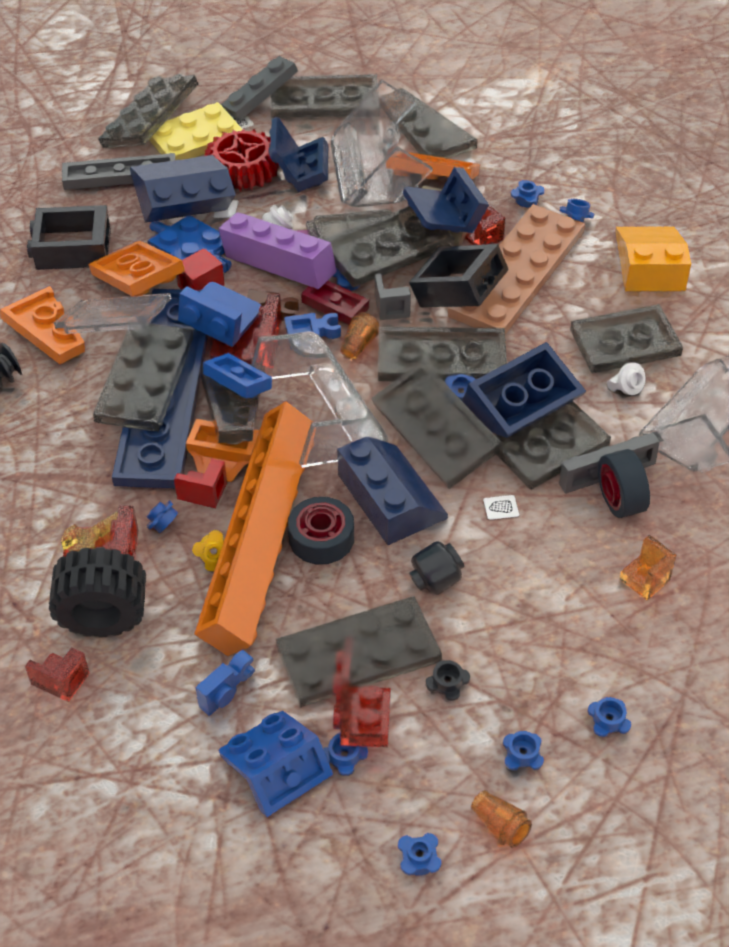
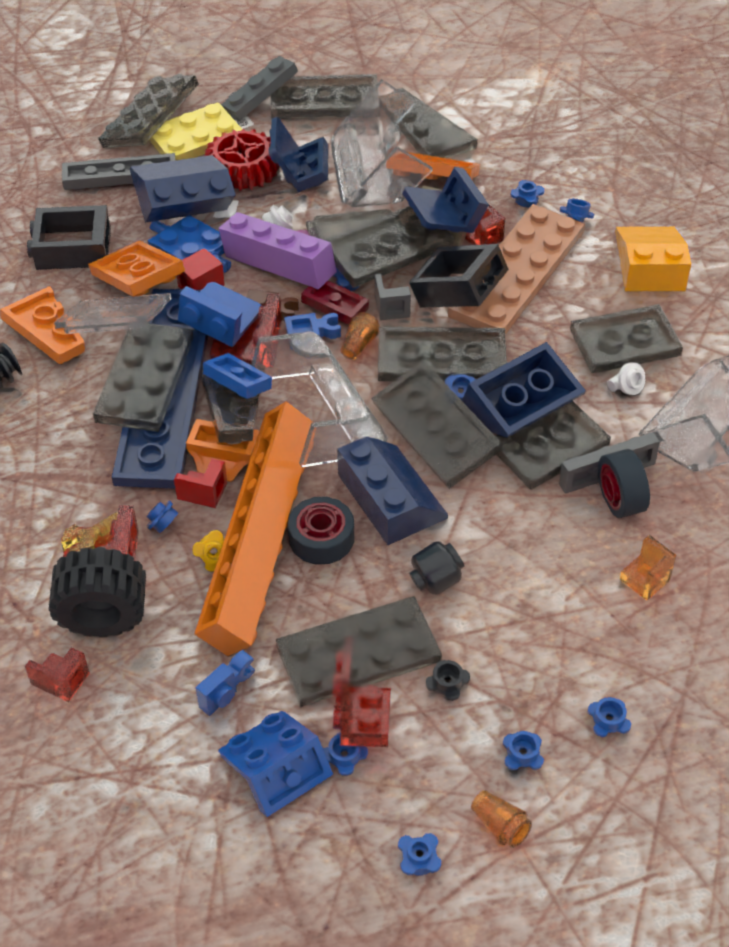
(501, 507): white sticker -> none

